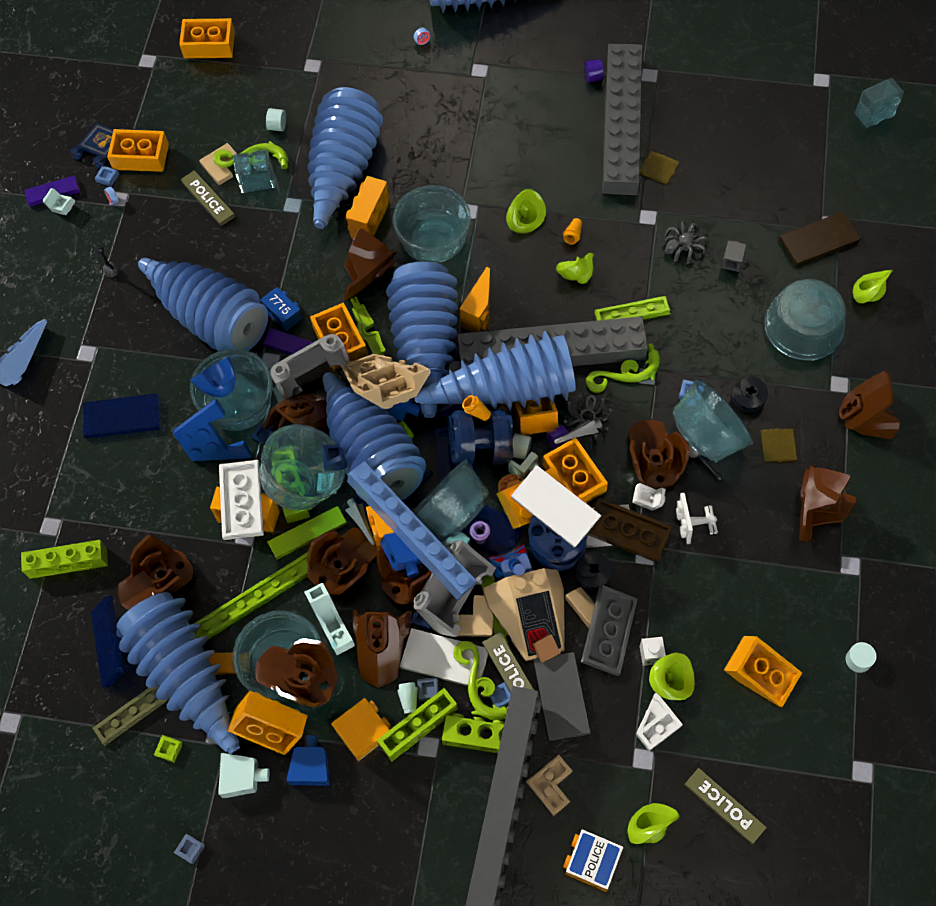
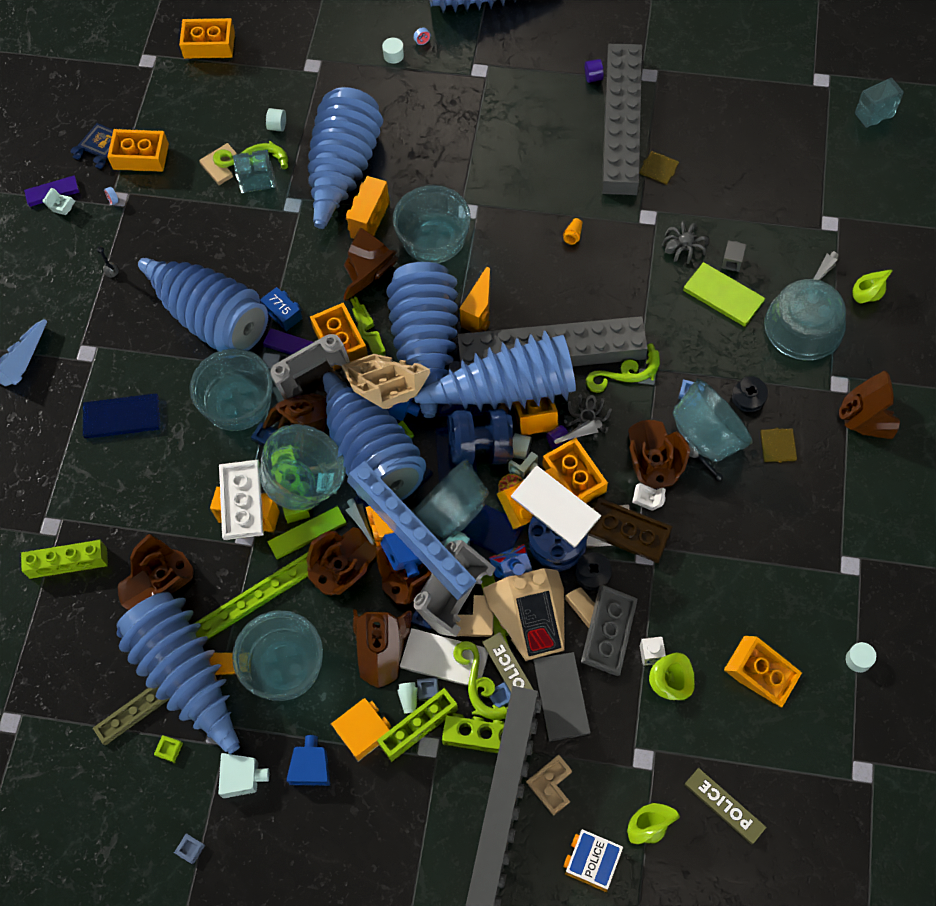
(106, 176): medium blue tile -> none
(107, 641): clear blue tile -> none
(203, 441): blue wing -> none
(207, 198): olive tile -> none
(217, 380): blue hair -> none
(267, 723): light orange brick -> none
(285, 669): reddish brown piece -> none
(329, 619): light aqua arch -> none
(333, 458): dark blue tile -> none
(393, 50): none -> light aqua piece
(475, 407): light orange cone -> none
(479, 531): lavender cone -> none
(526, 212): lime hat -> none
(546, 648): medium nougat tile -> none
(577, 270): lime hair -> none
(646, 308): lime tile -> none
(657, 723): white wing -> none
(687, 521): white plate -> none
(724, 294): none -> lime tile
(819, 238): dark brown tile -> none
(823, 499): reddish brown piece -> none
(827, 264): none -> light grey piece

